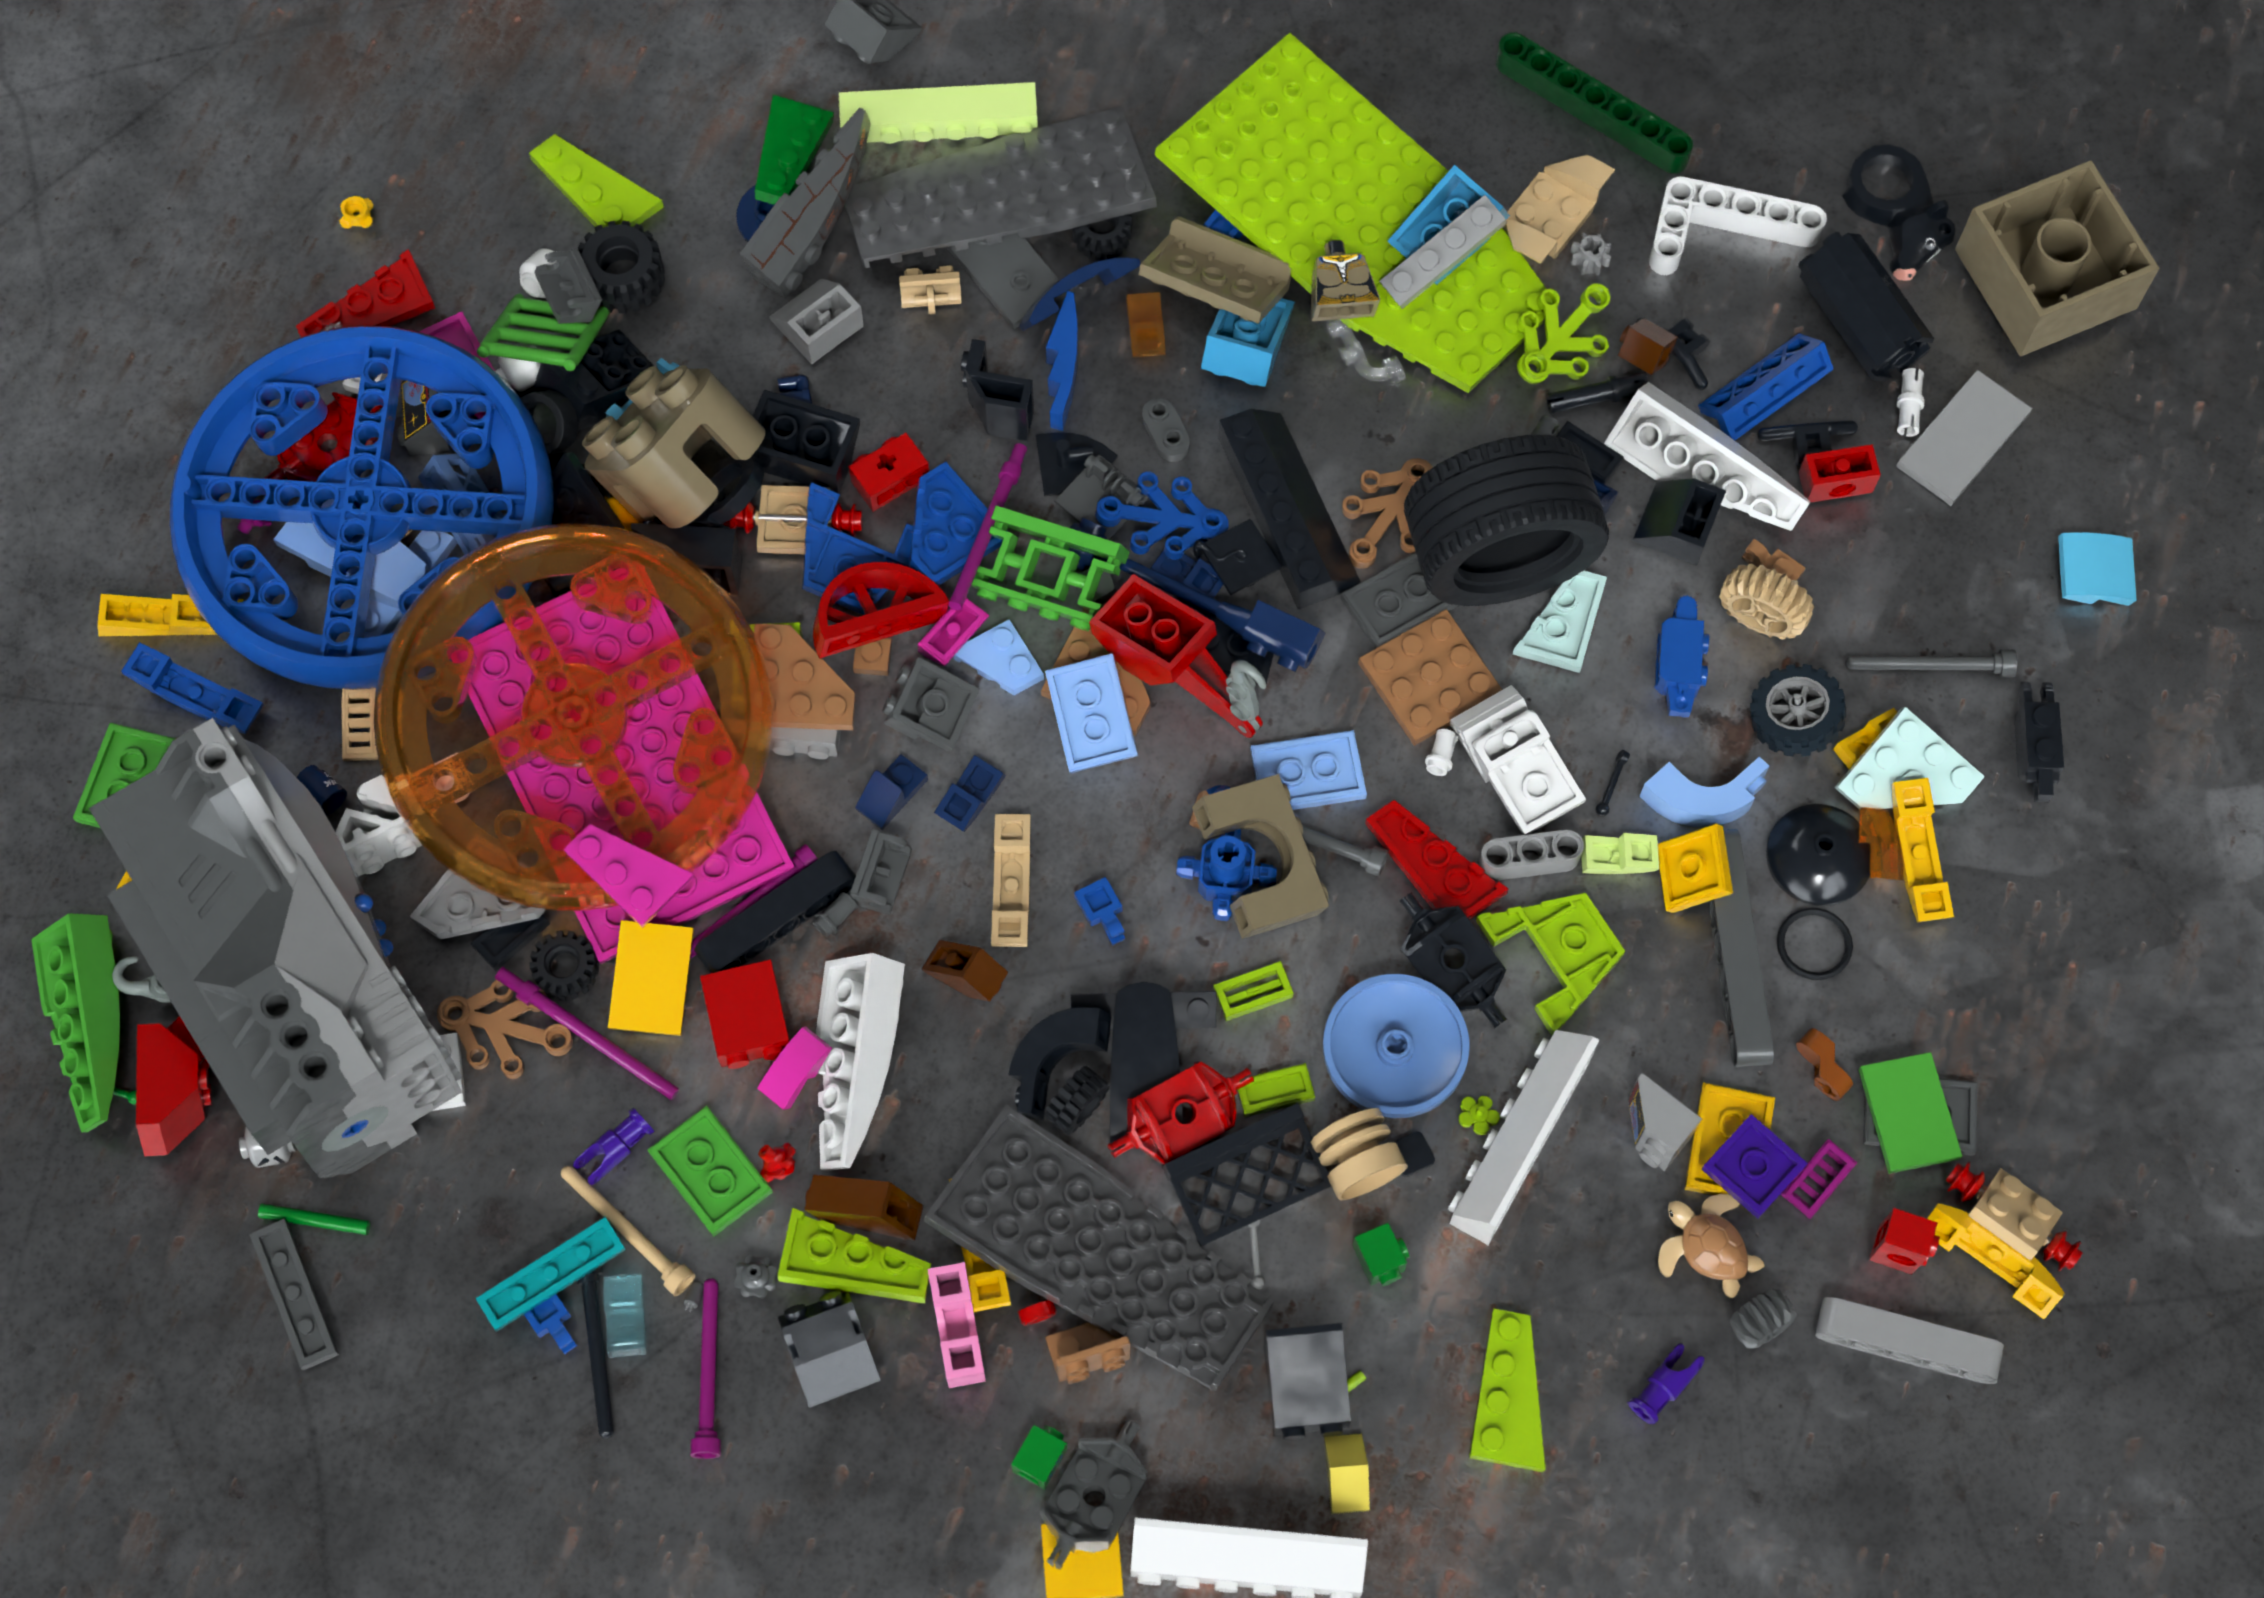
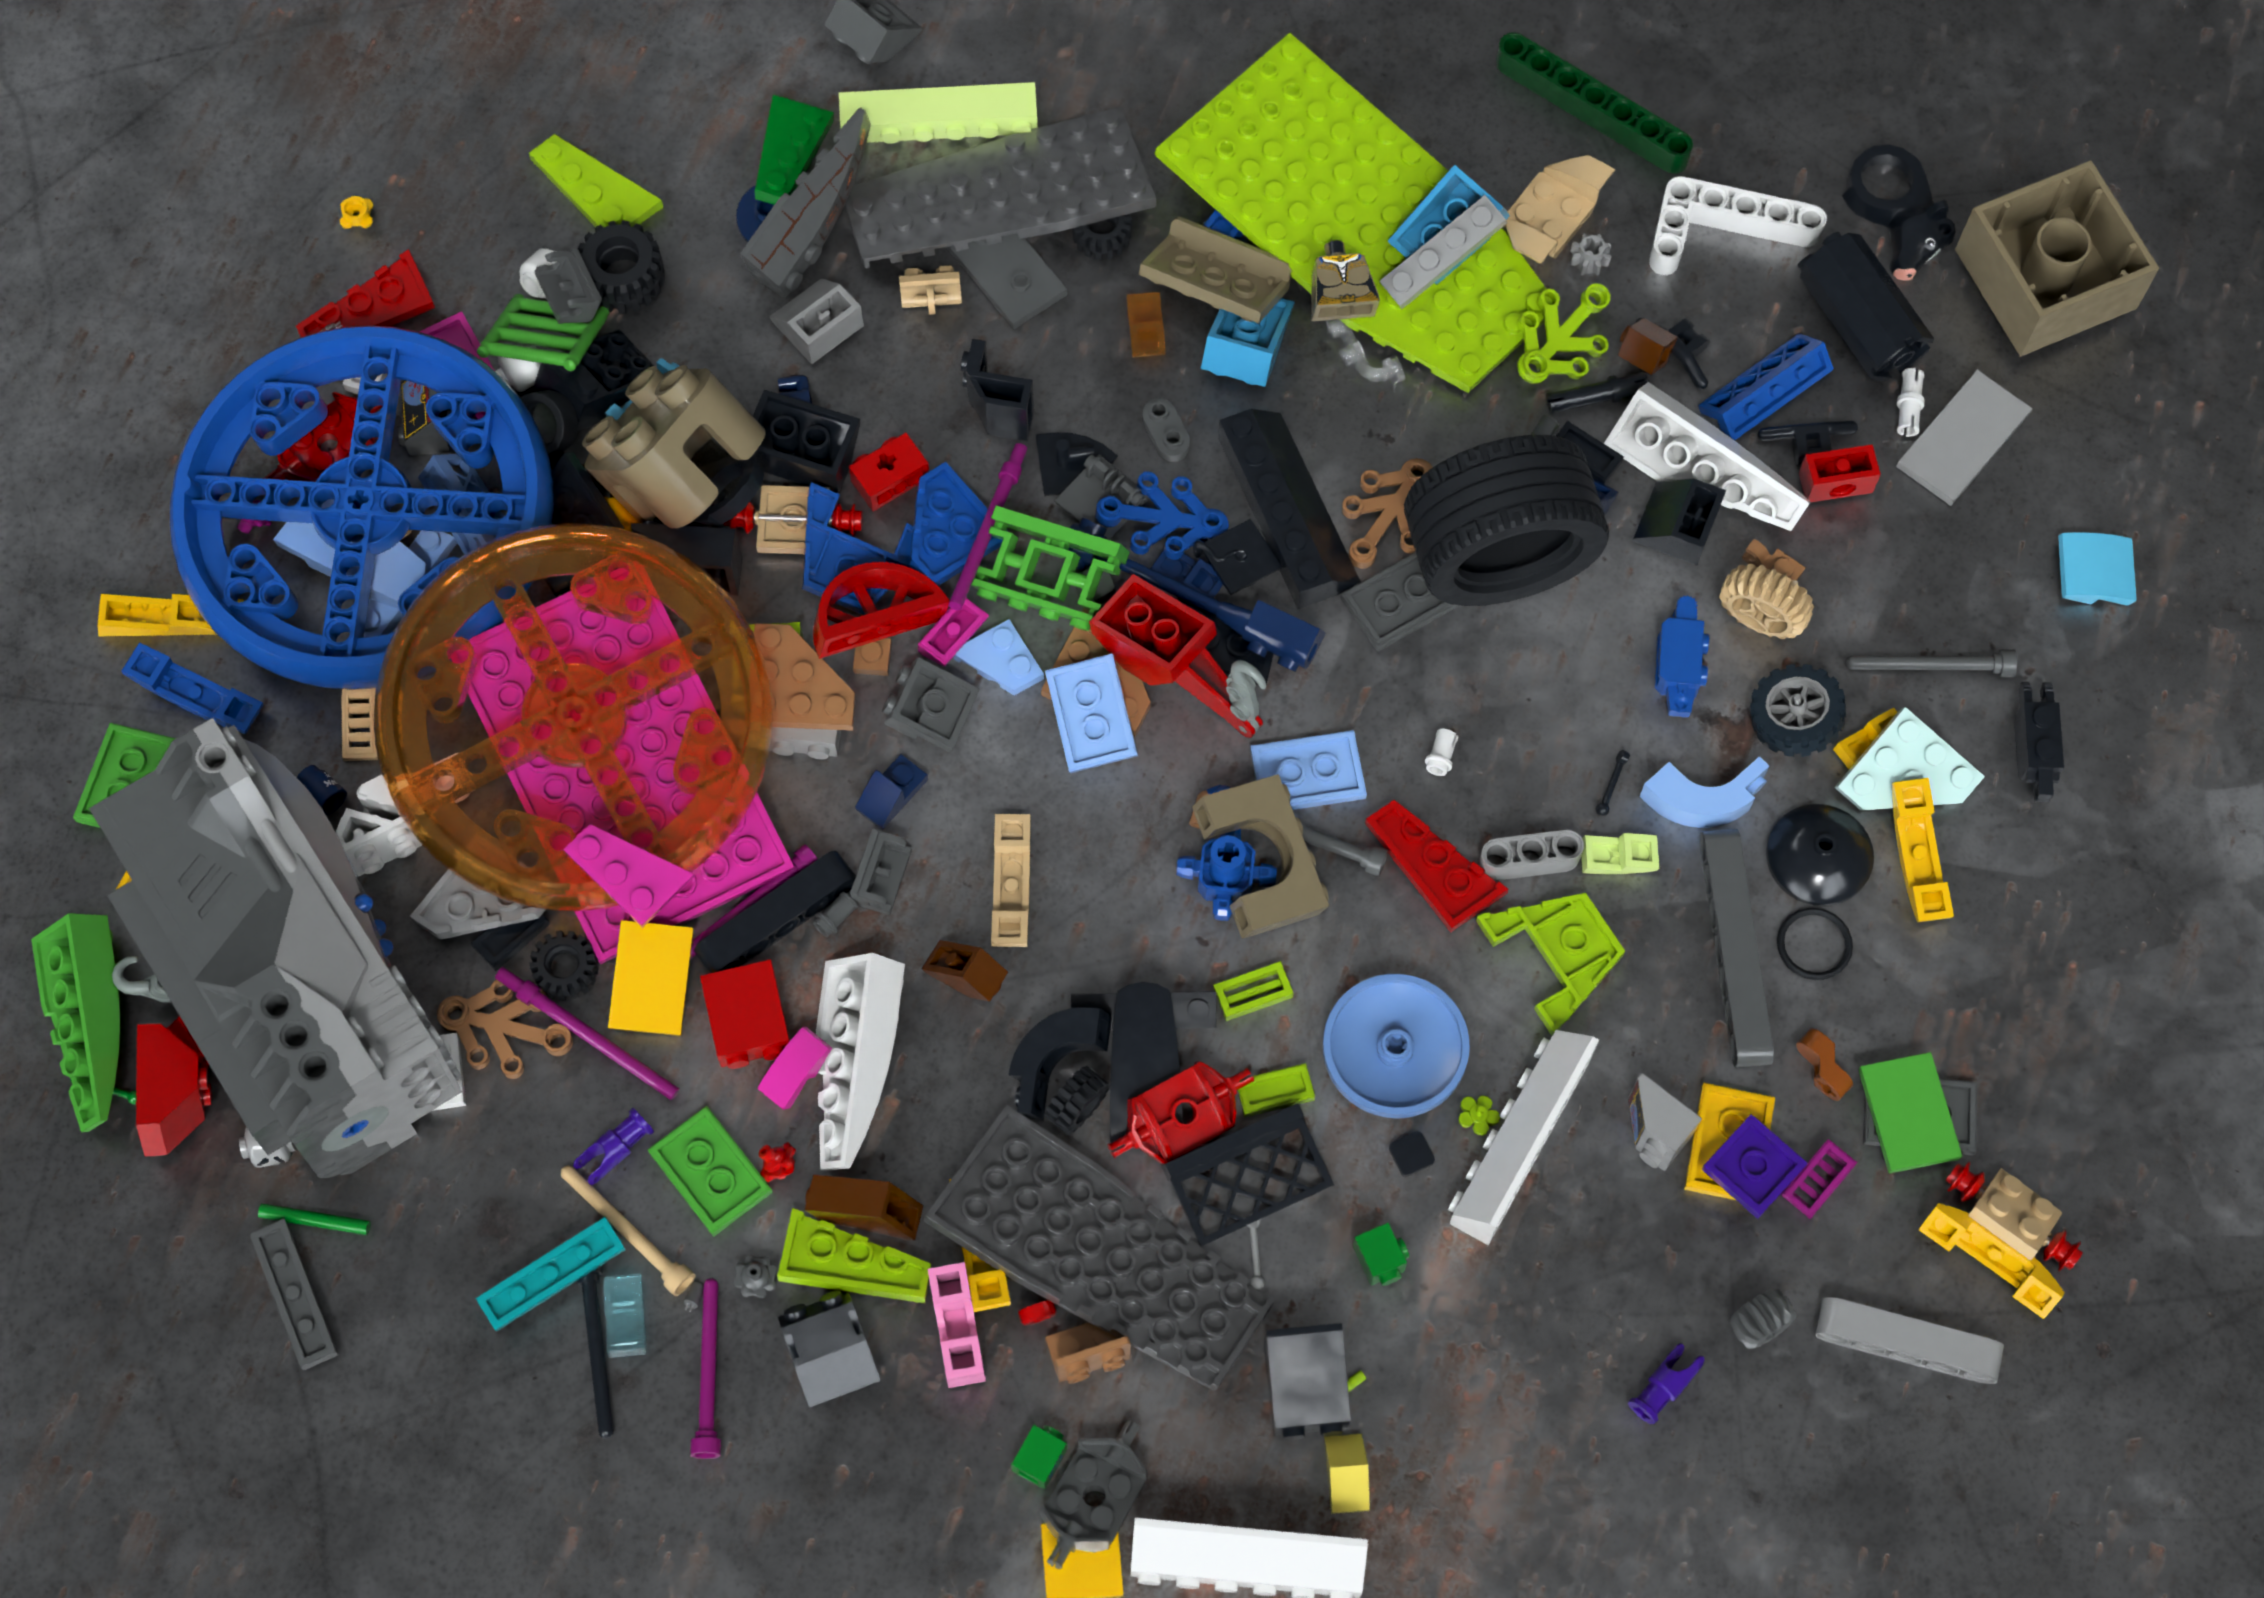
(549, 1318): blue plate -> none
(970, 794): dark blue slope -> none
(1063, 355): blue slope -> none
(1101, 905): blue plate -> none
(1108, 271): dark blue slope -> none
(1356, 1148): tan wheel -> none
(1429, 676): medium nougat plate -> none
(1445, 929): black plate -> none
(1508, 1401): lime wing -> none
(1518, 759): white piece -> none
(1565, 625): light aqua wing -> none
(1694, 868): yellow tile -> none
(1708, 1243): animal -> none
(1885, 853): clear orange slope -> none
(1905, 1241): red brick -> none

